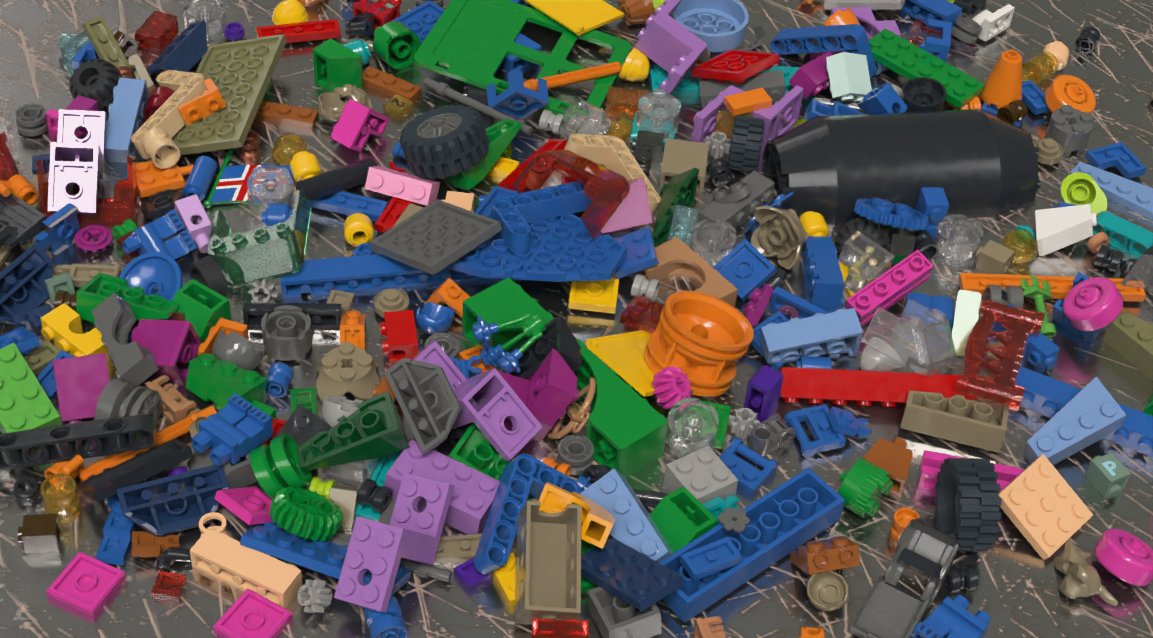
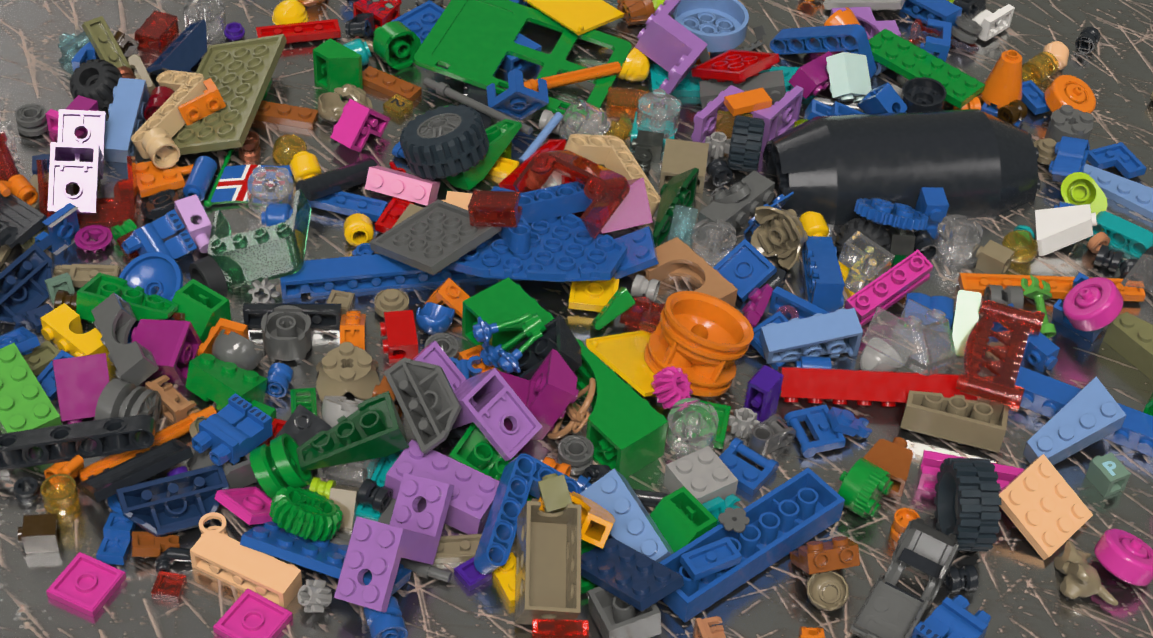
(494, 208): none -> clear red brick
(542, 136): none -> medium blue bar
(554, 493): none -> olive brick
(616, 306): none -> green slope
(1070, 157): none -> blue brick

